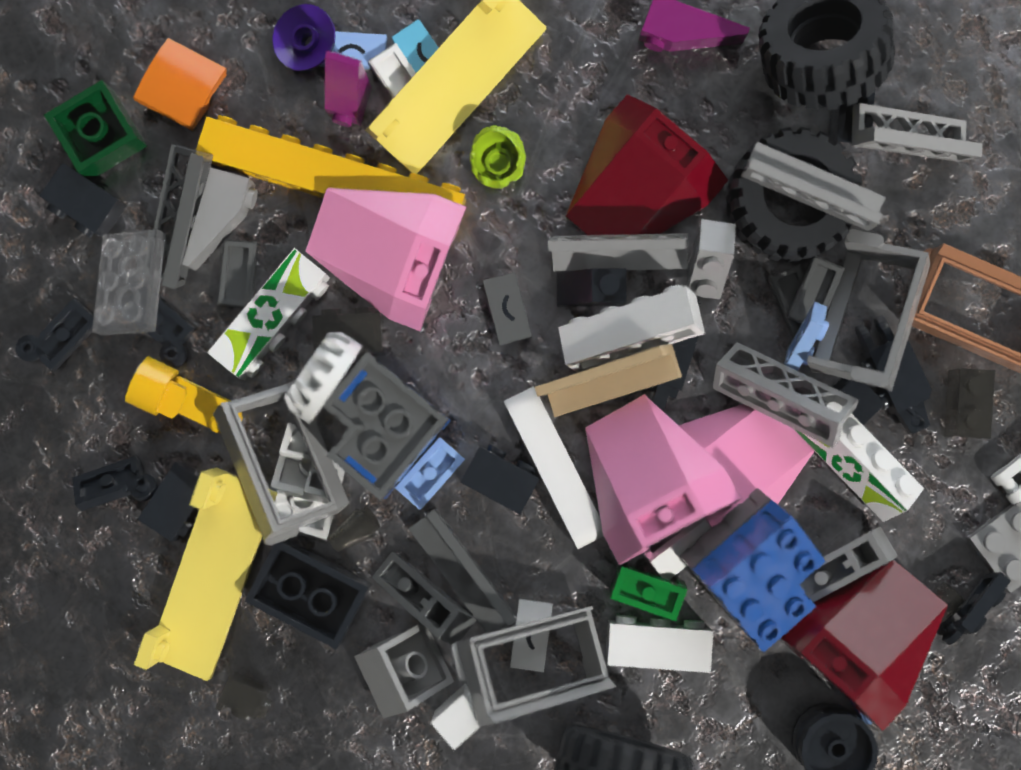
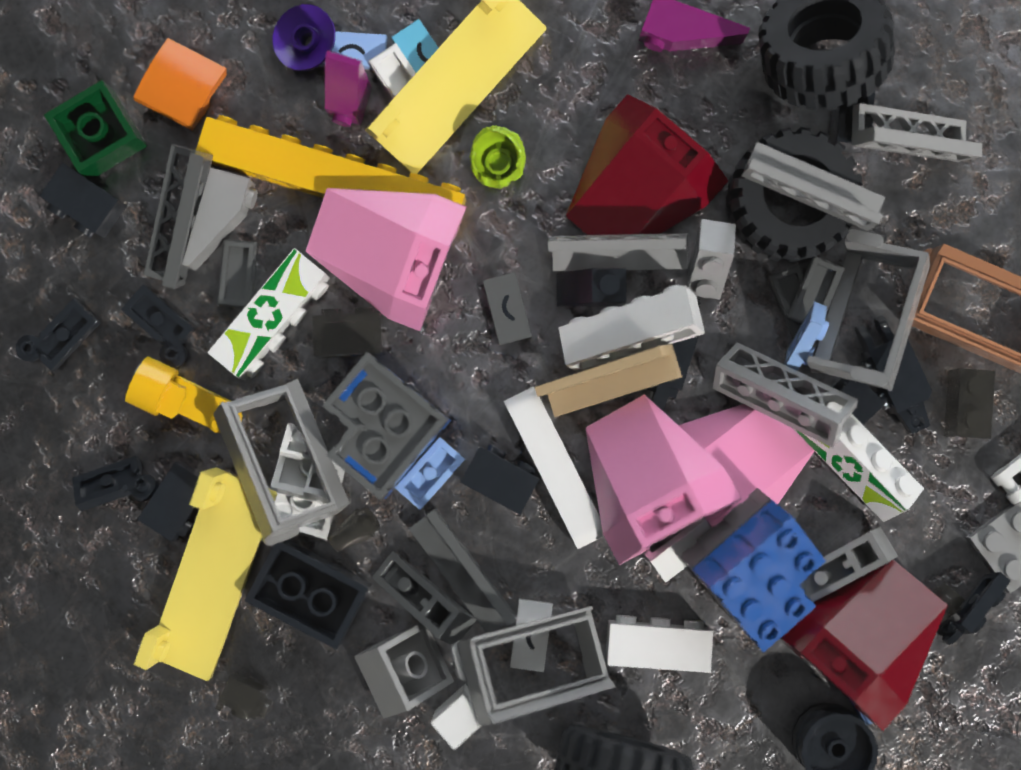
(129, 282): clear plate -> none
(321, 375): white gear -> none
(648, 591): green panel -> none

